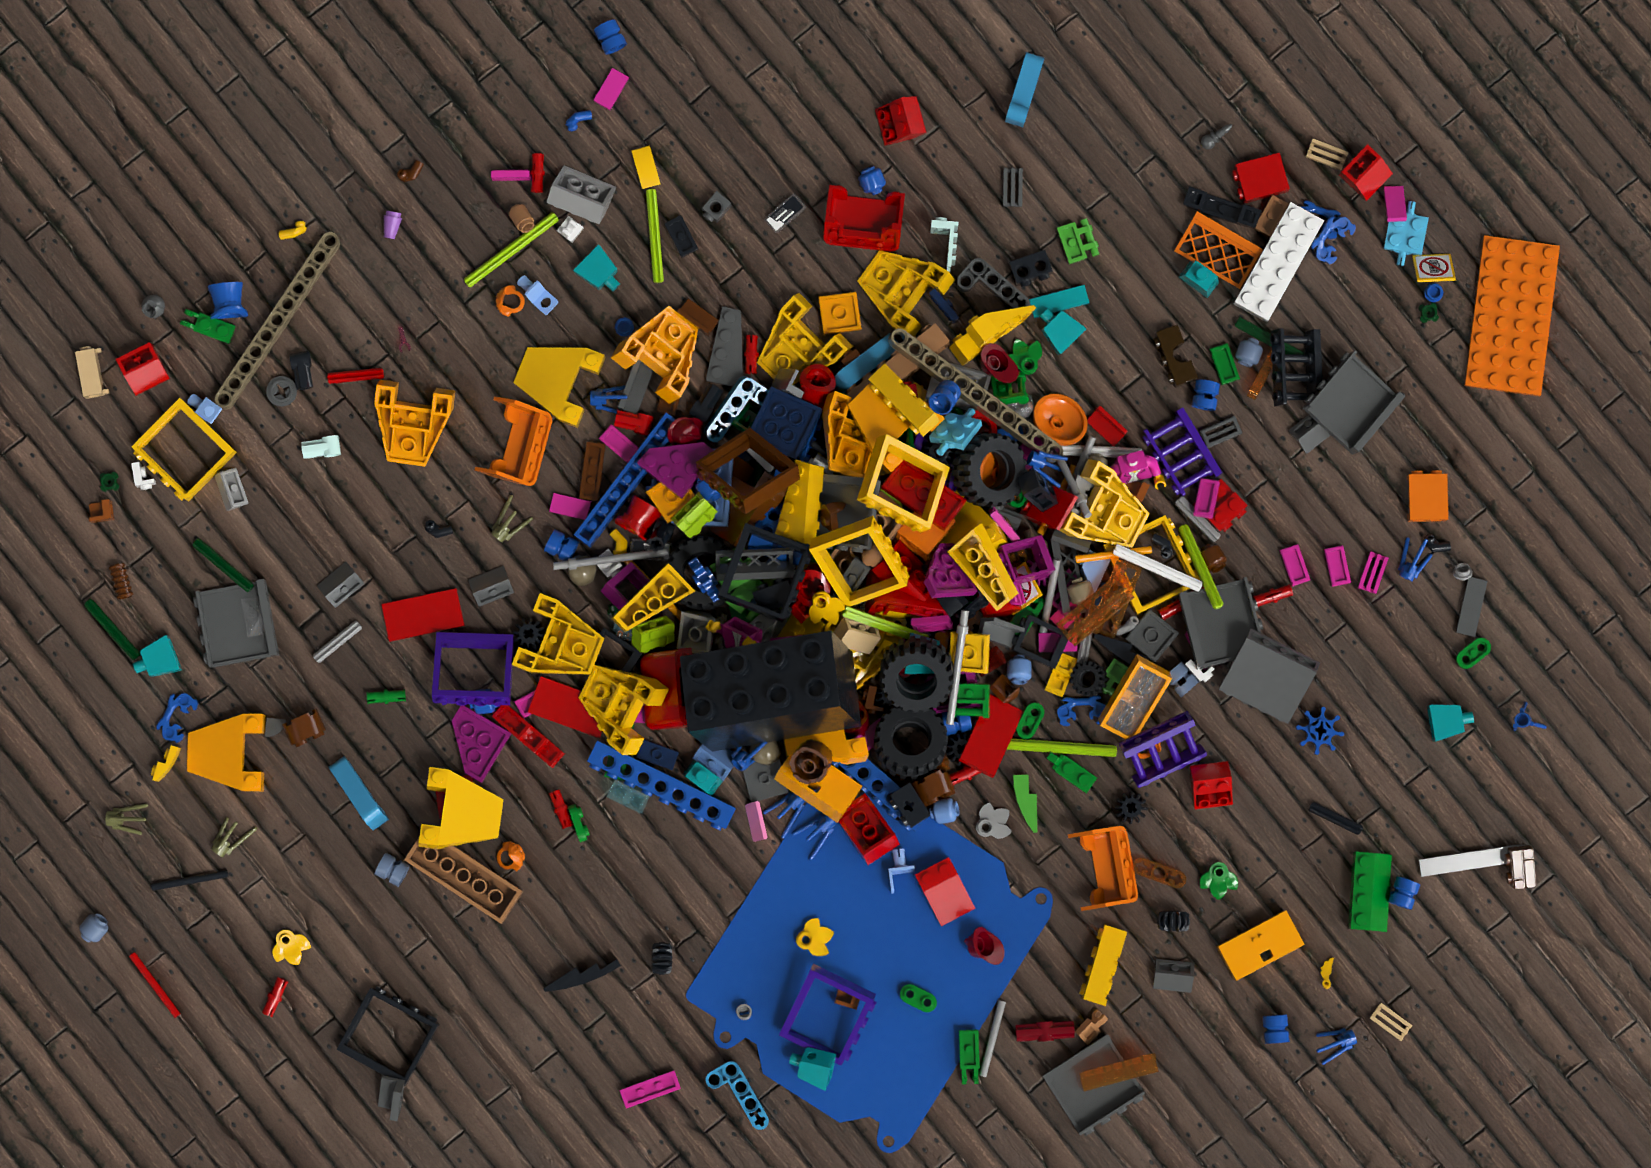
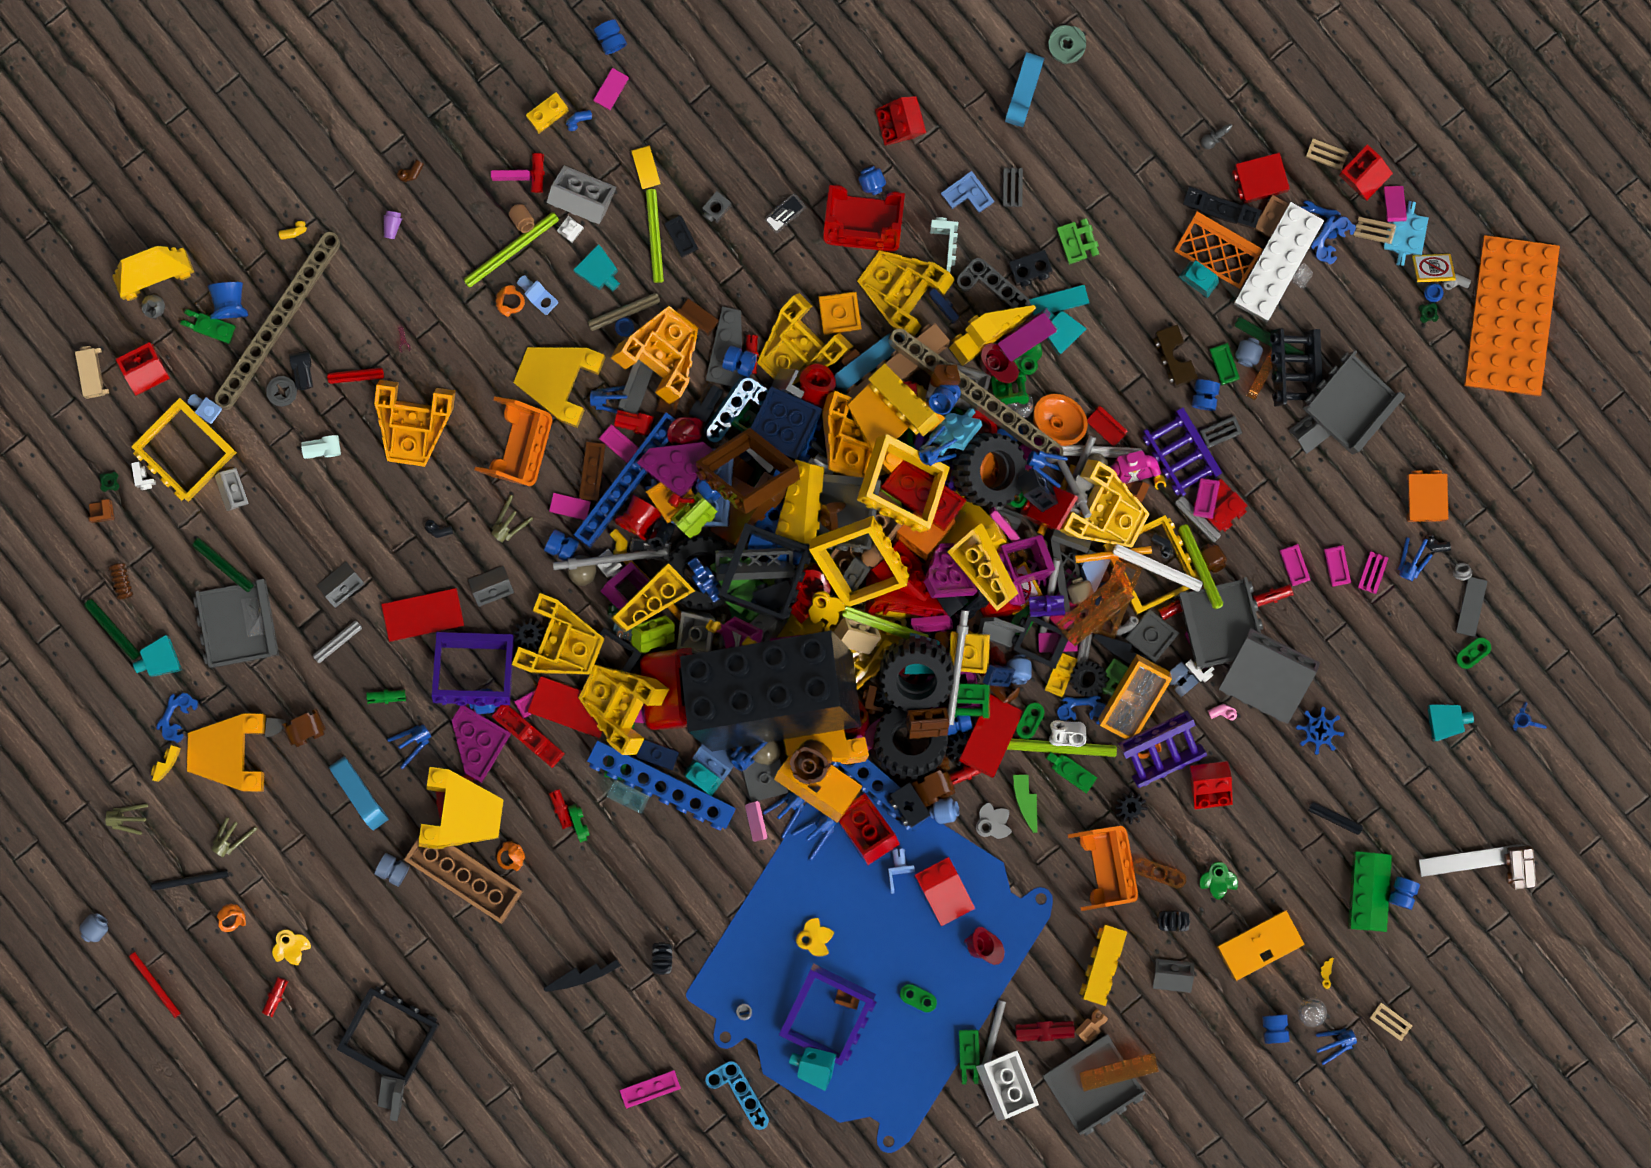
(150, 268): none -> yellow wedge
(229, 910): none -> orange piece
(420, 734): none -> blue plant
(547, 112): none -> yellow brick
(624, 311): none -> dark tan axle
(674, 500): none -> red hand
(733, 358): none -> blue wheel
(927, 723): none -> reddish brown brick
(930, 454): none -> blue plant
(945, 375): none -> reddish brown plate
(968, 188): none -> medium blue plate
(999, 675): none -> dark blue plate
(1007, 1085): none -> white brick
(1027, 335): none -> magenta panel
(1046, 606): none -> dark purple hips
(1067, 33): none -> sand green plate
(1069, 733): none -> white piece
(1223, 710): none -> bright pink arm
(1302, 276): none -> clear slope
(1312, 1011): none -> clear hair
(1360, 226): none -> tan tile
(1460, 280): none -> light grey arm

